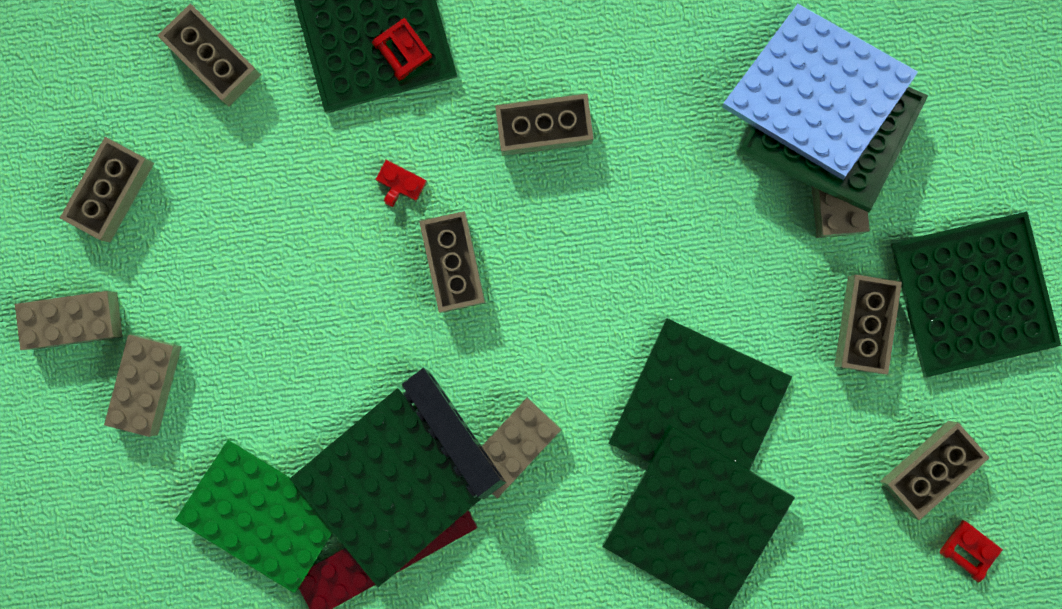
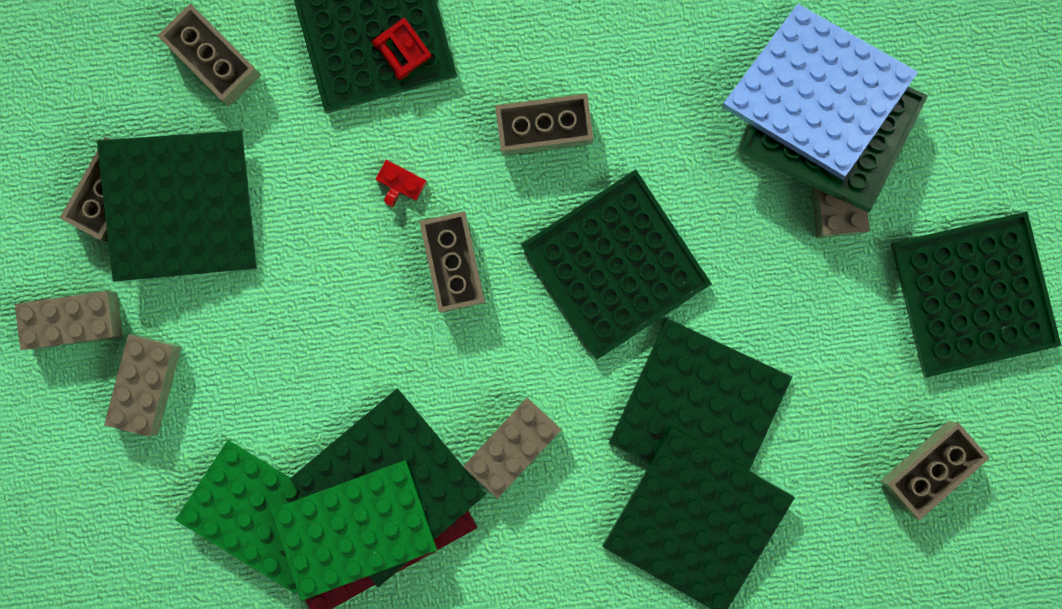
(176, 205): none -> dark green plate
(353, 530): none -> green plate
(453, 433): black brick -> none
(616, 264): none -> dark green plate
(868, 324): dark tan brick -> none
(976, 545): red plate -> none

